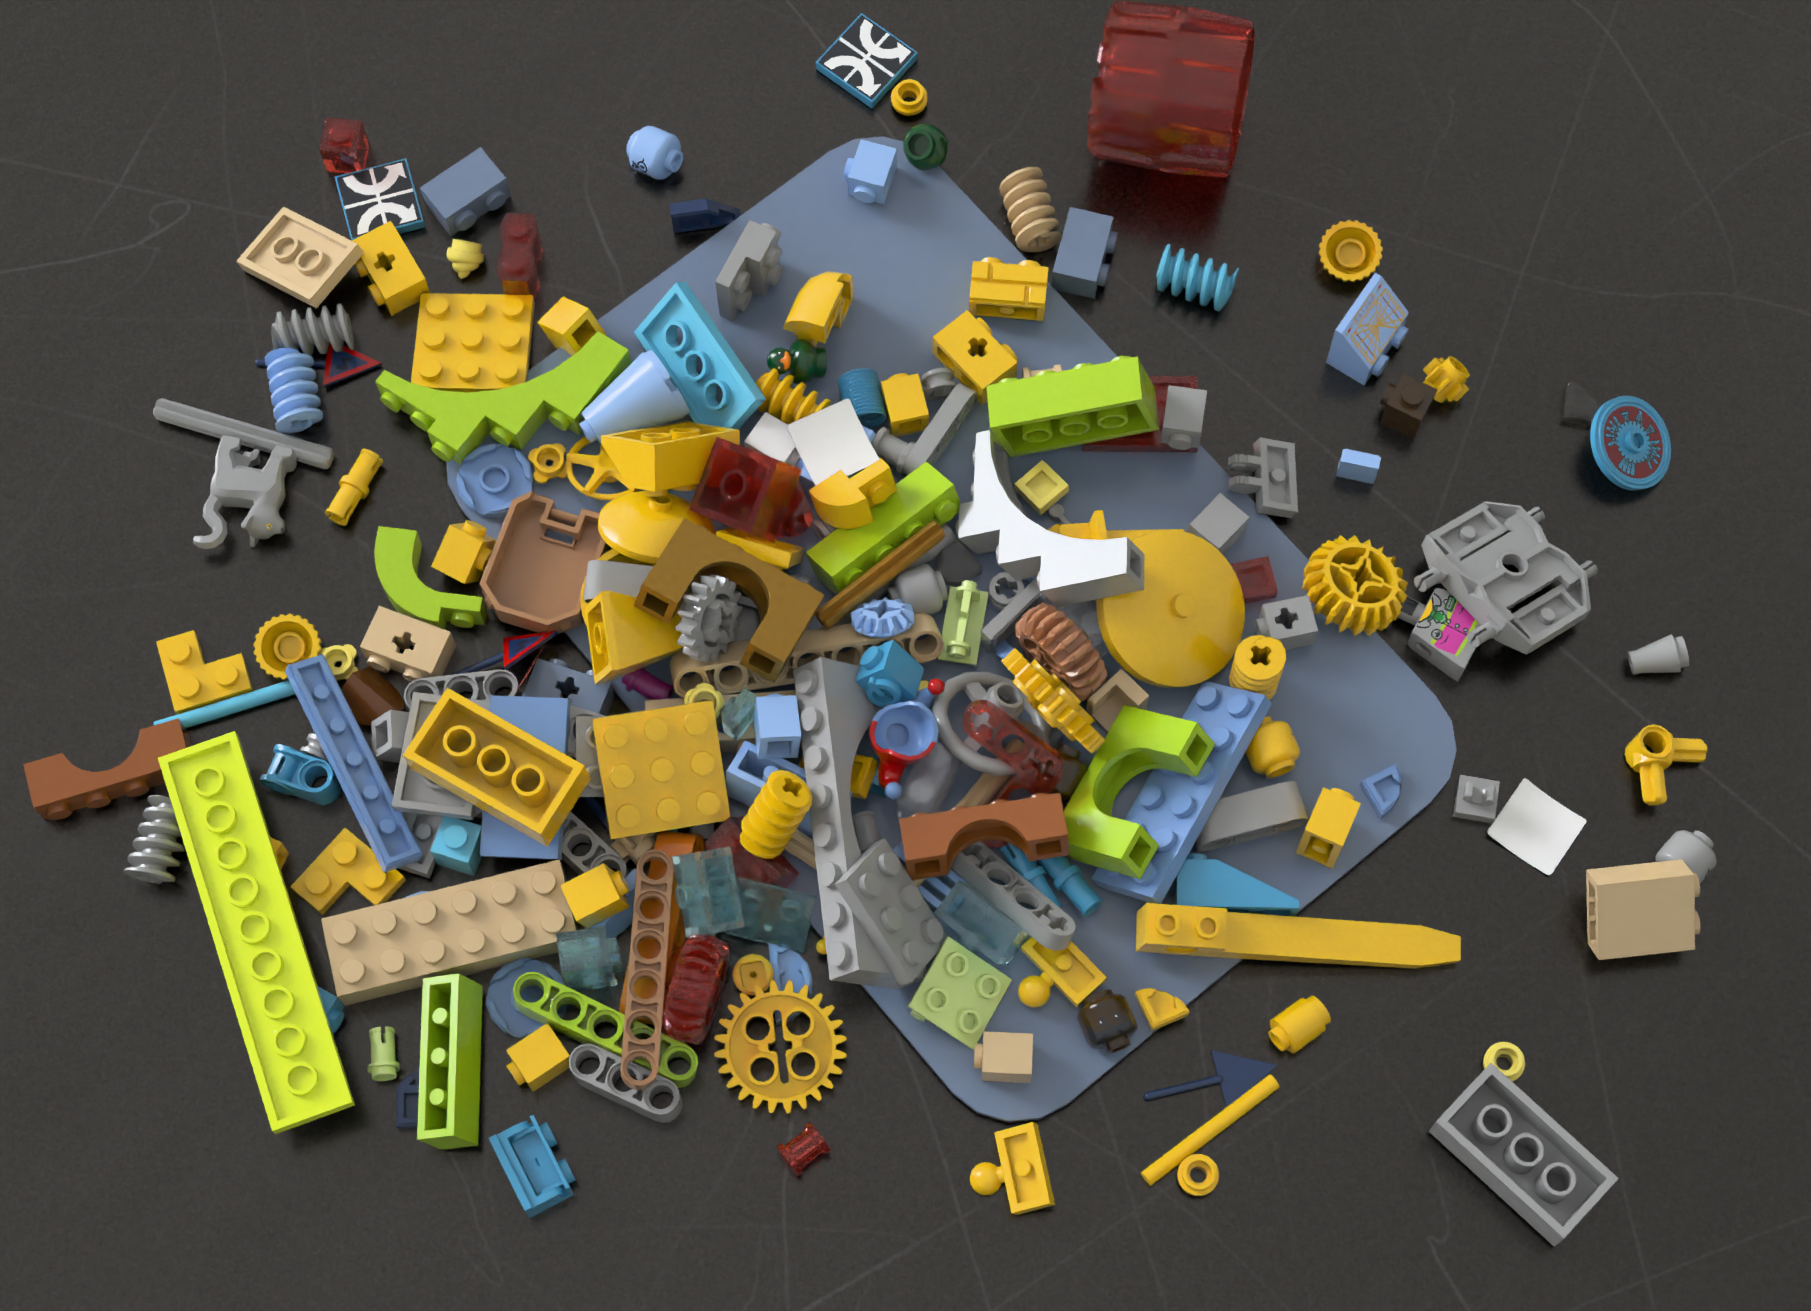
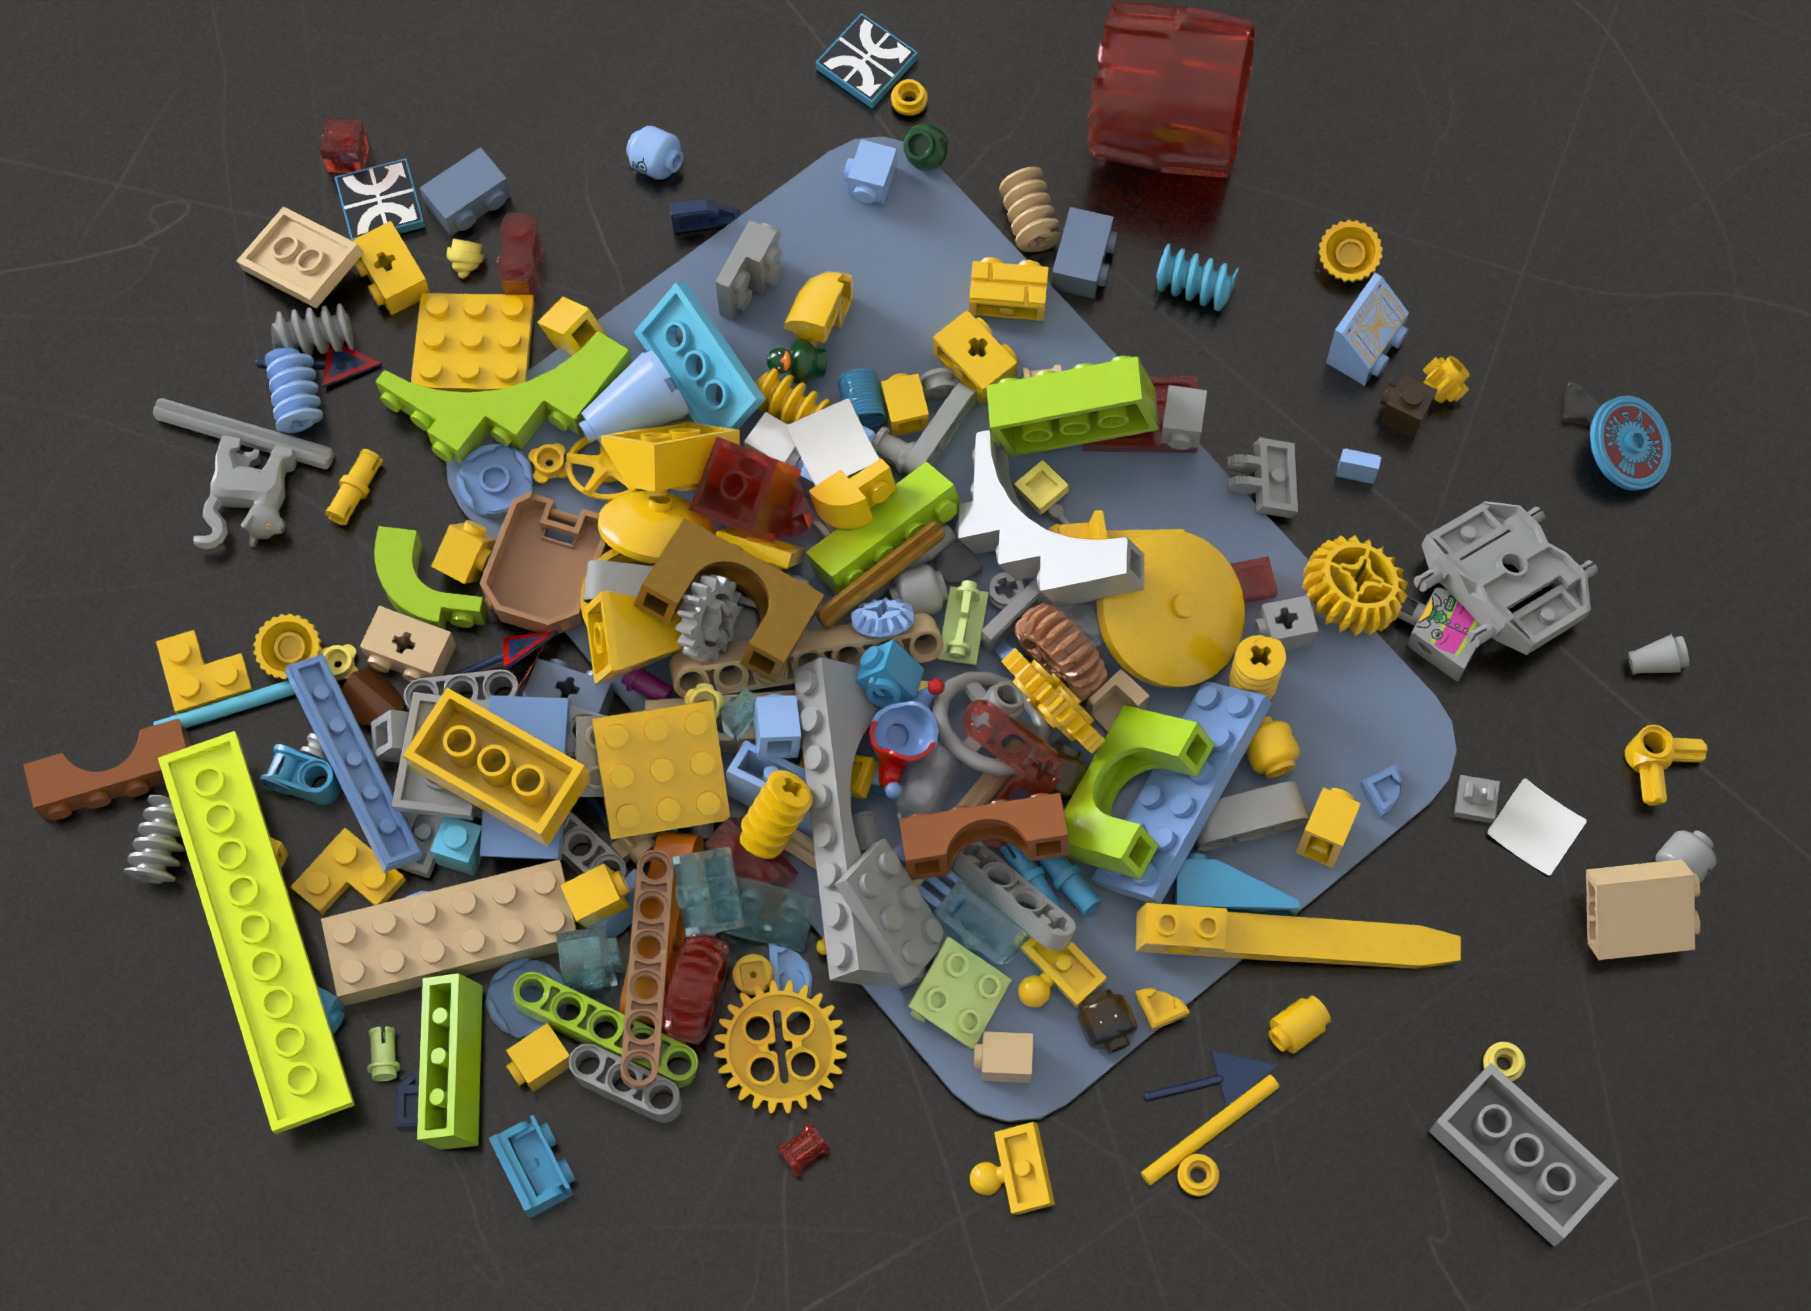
(1220, 523): light grey brick -> none

